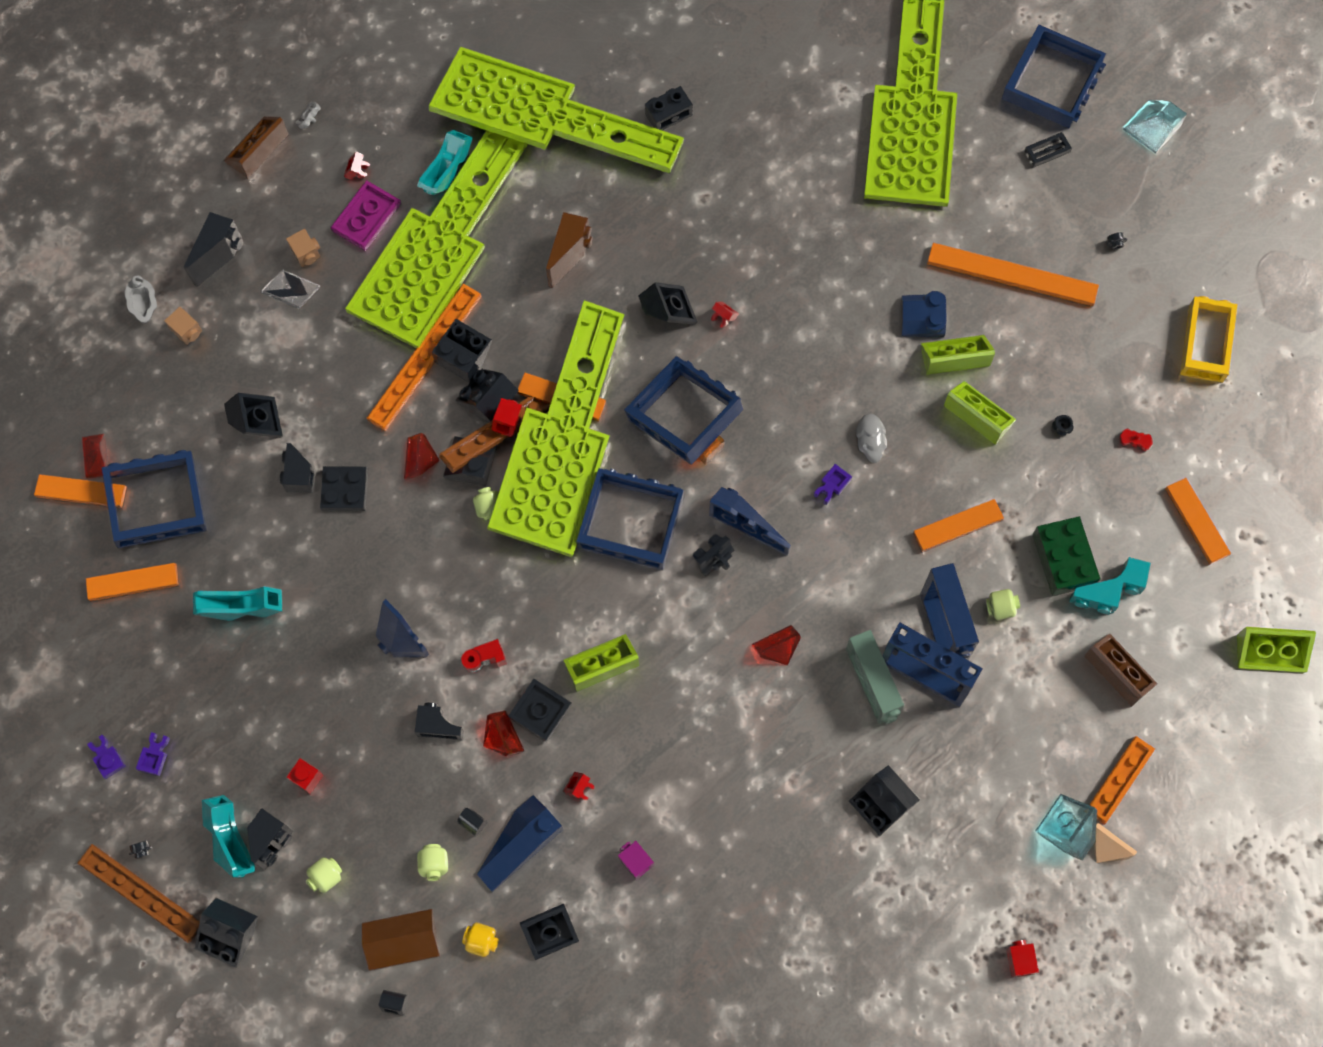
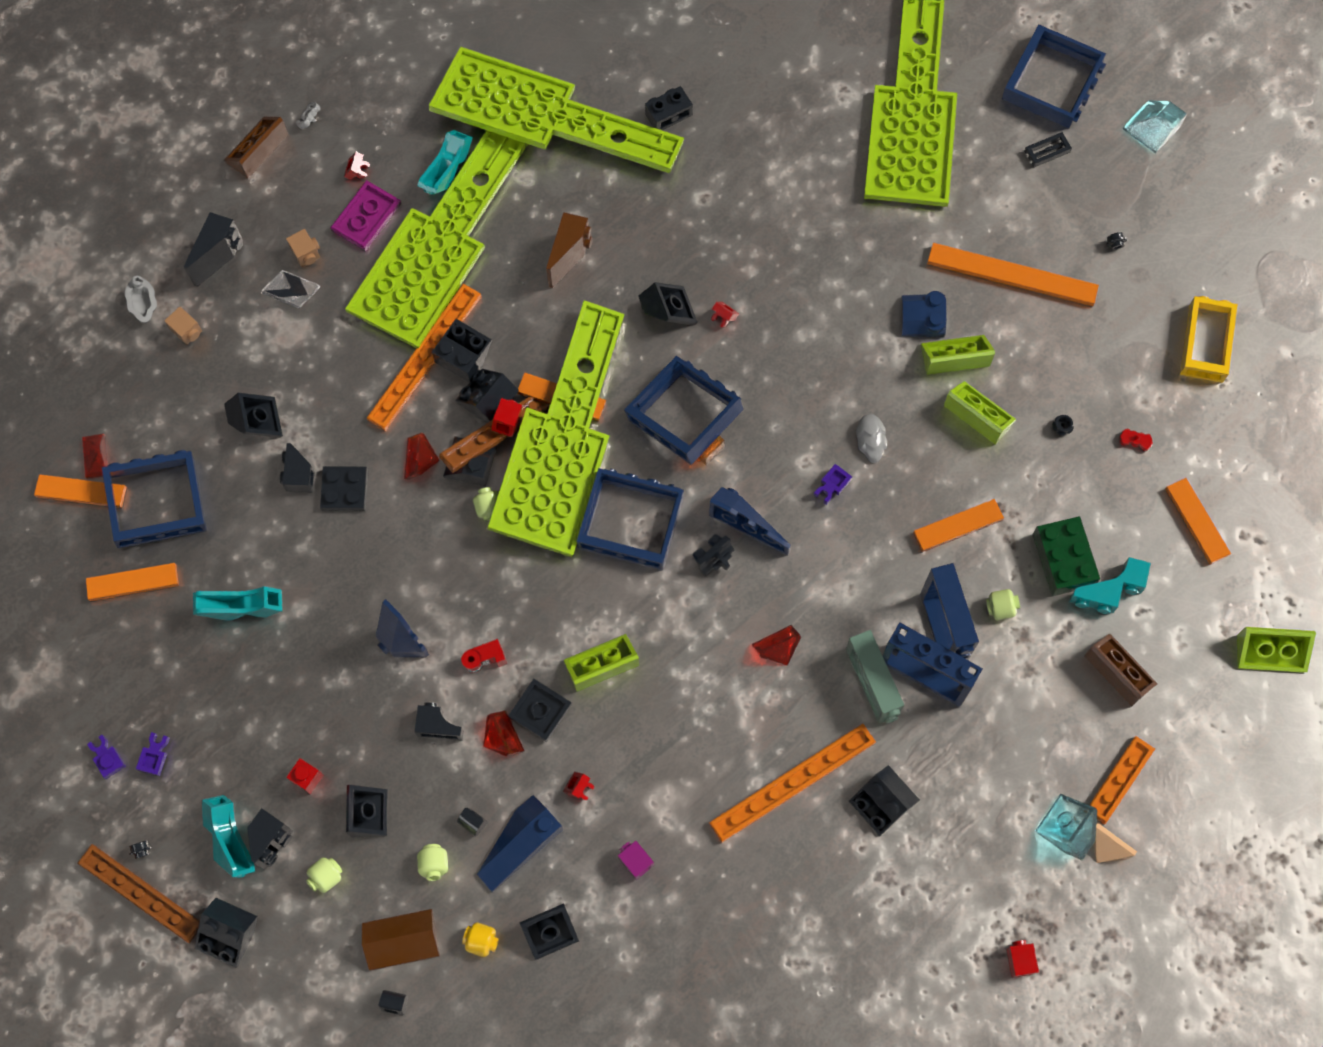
(366, 811): none -> black slope
(792, 783): none -> orange tile

